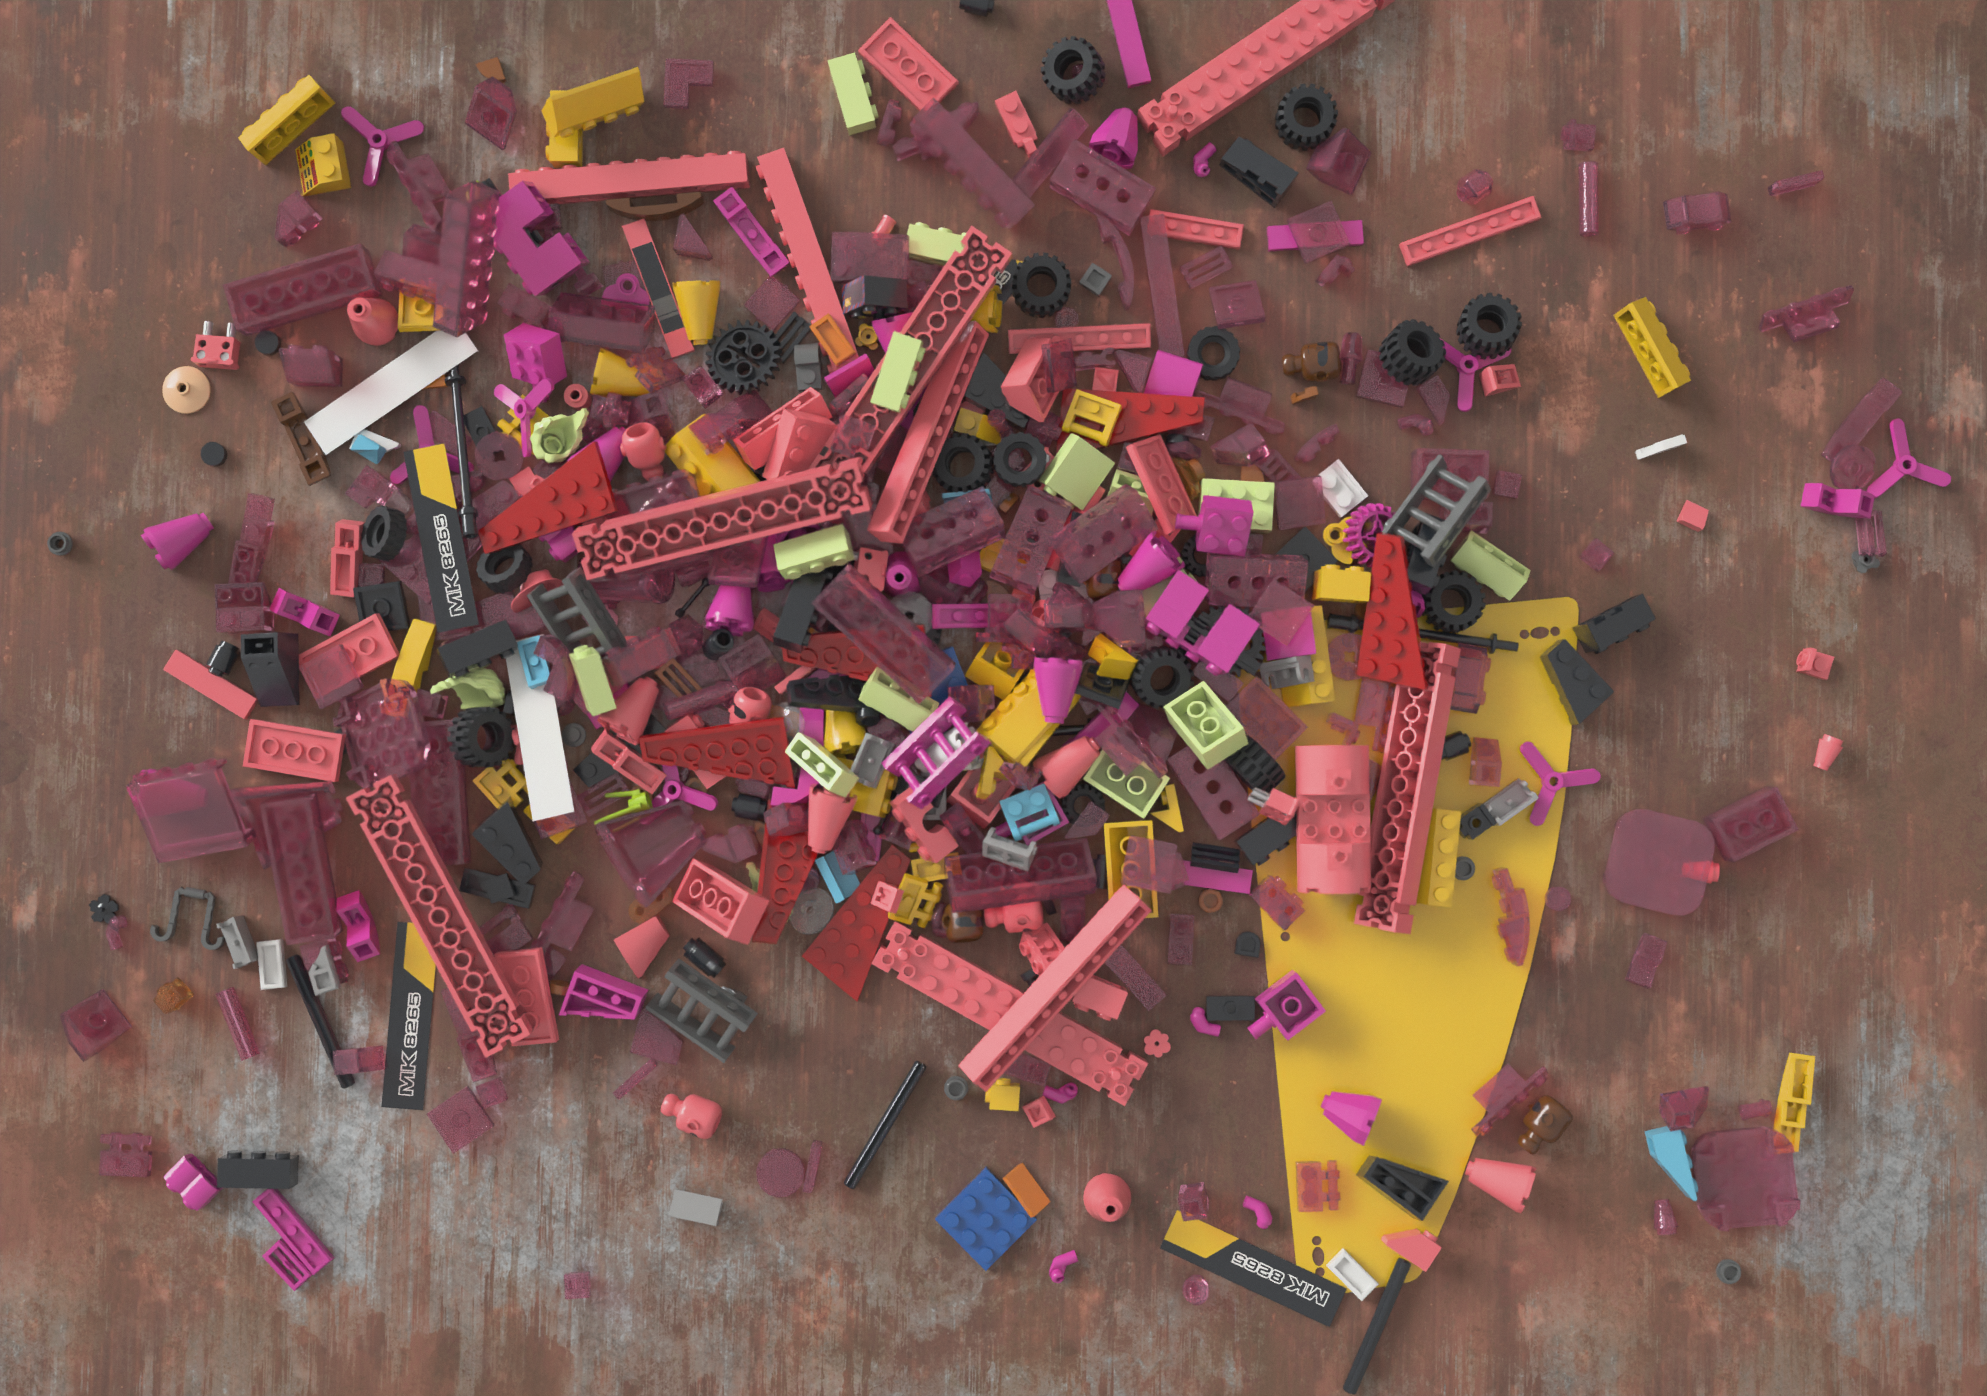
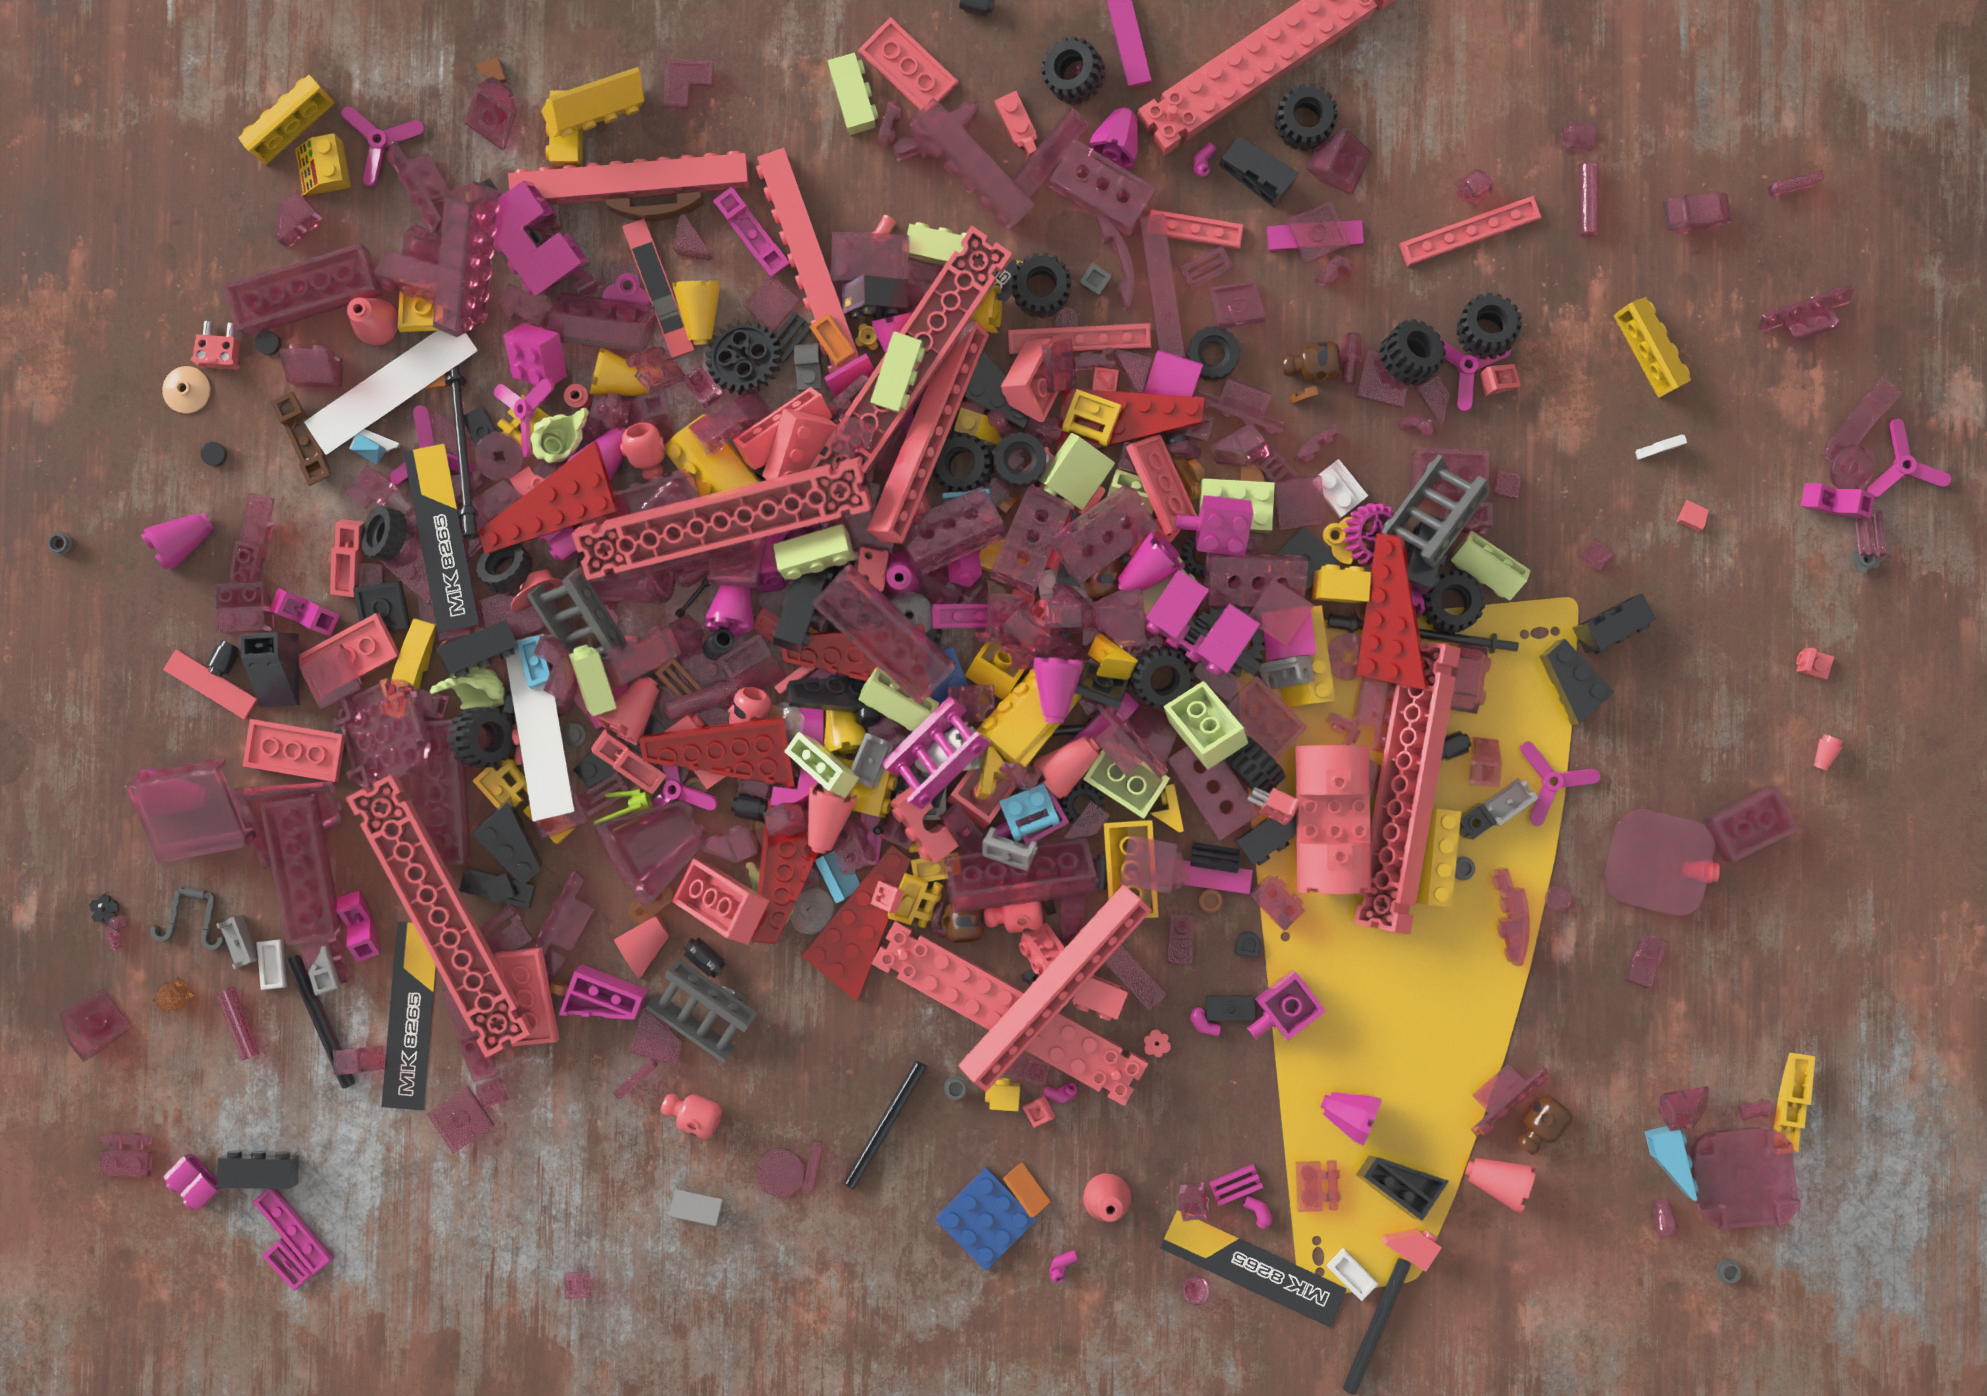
(1237, 1194): none -> dark pink tile

